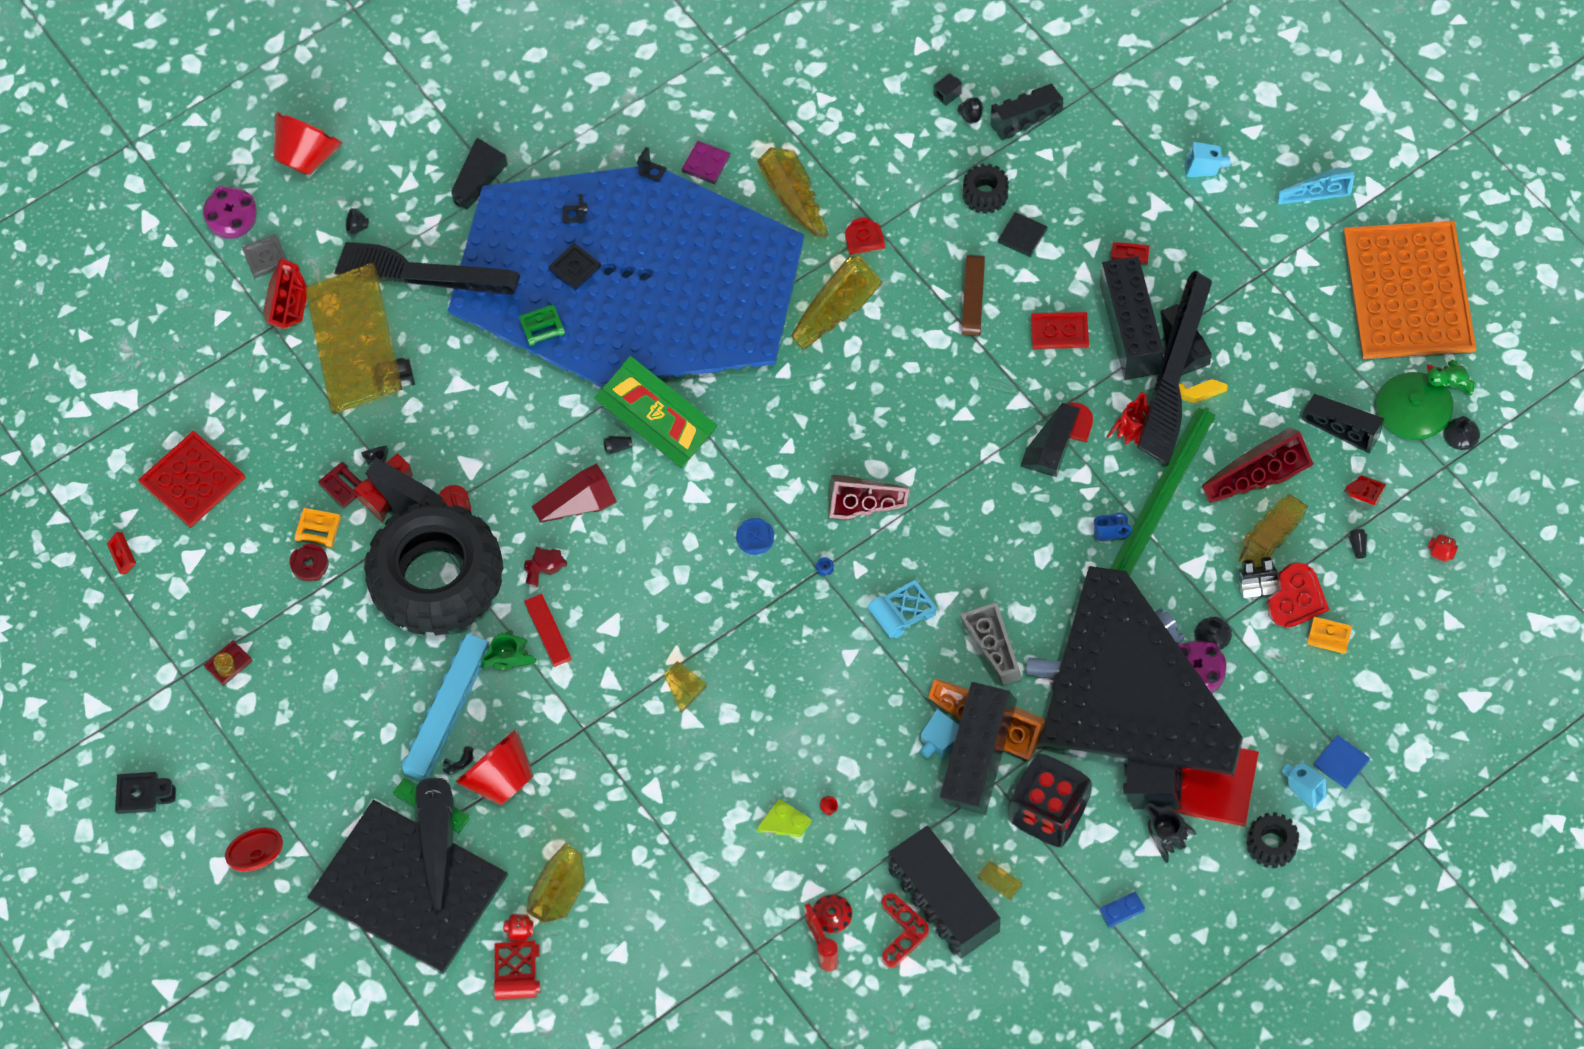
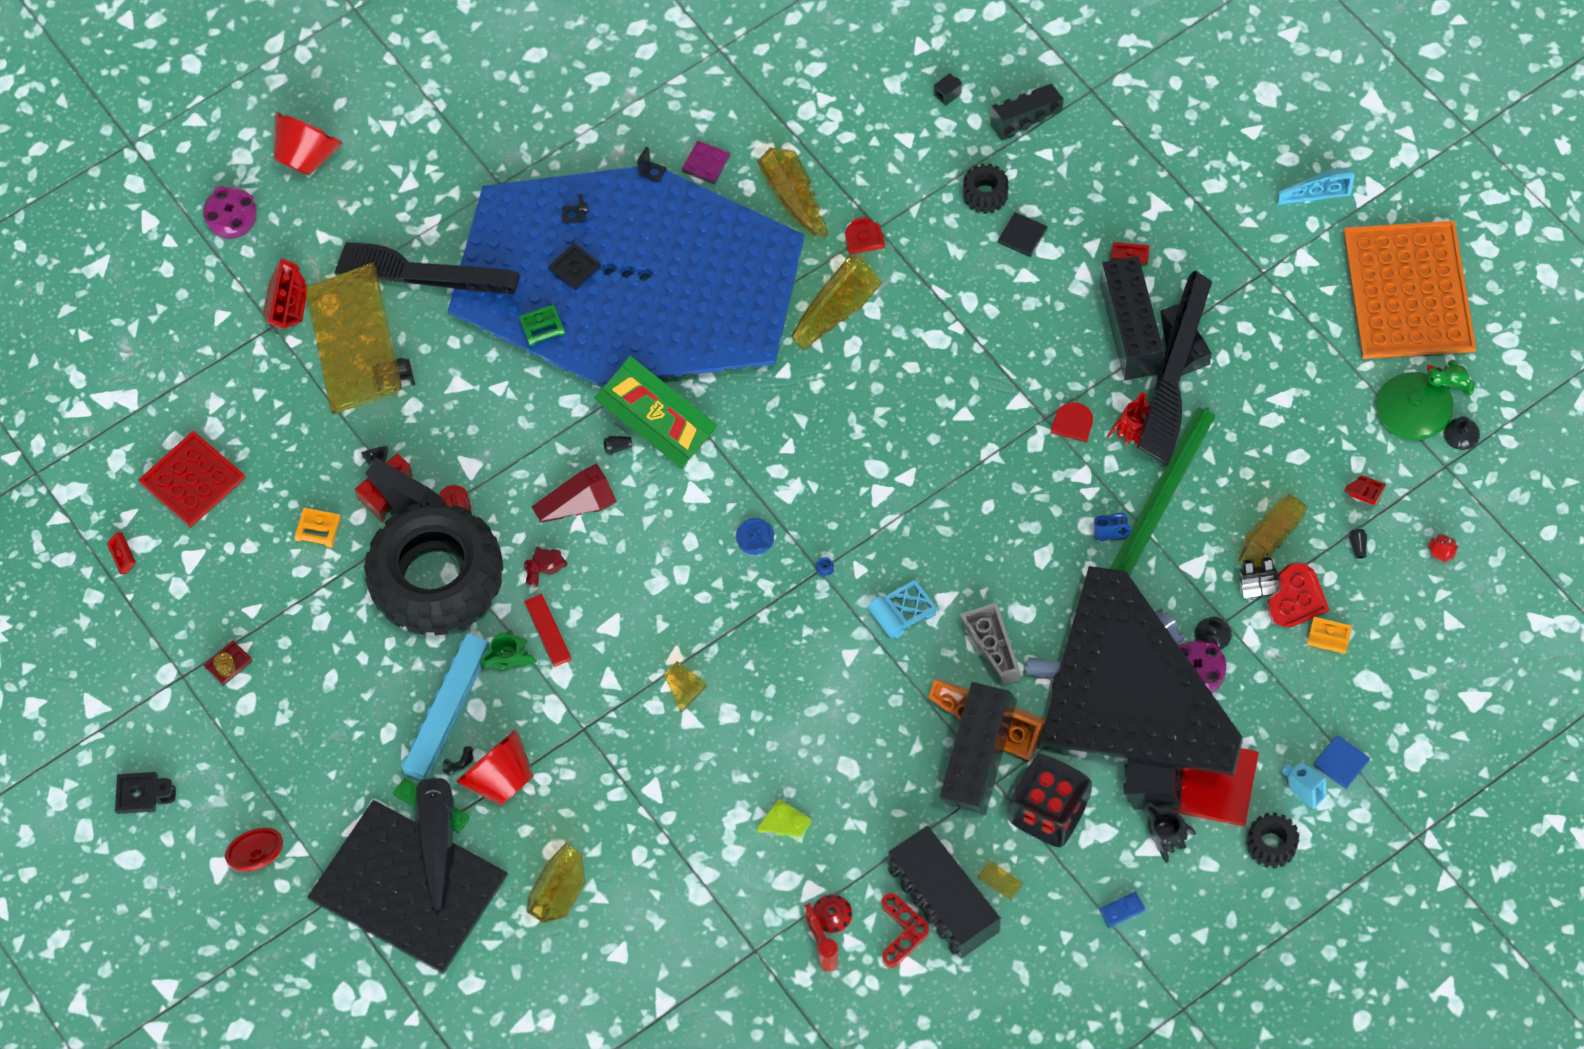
(263, 255): flat silver tile -> none
(303, 554): dark red plate -> none
(337, 488): dark red plate -> none
(356, 221): black piece -> none
(480, 169): black slope -> none
(516, 985): red piece -> none
(518, 927): red head -> none
(828, 805): red plate -> none
(859, 497): wedge -> none
(938, 735): medium azure torso -> none
(971, 110): black piece -> none
(973, 295): reddish brown beam -> none
(1050, 444): black wedge -> none
(1060, 330): red plate -> none
(1202, 391): yellow piece -> none
(1205, 160): medium azure torso -> none
(1261, 466): dark red wedge -> none
(1344, 422): black wedge -> none

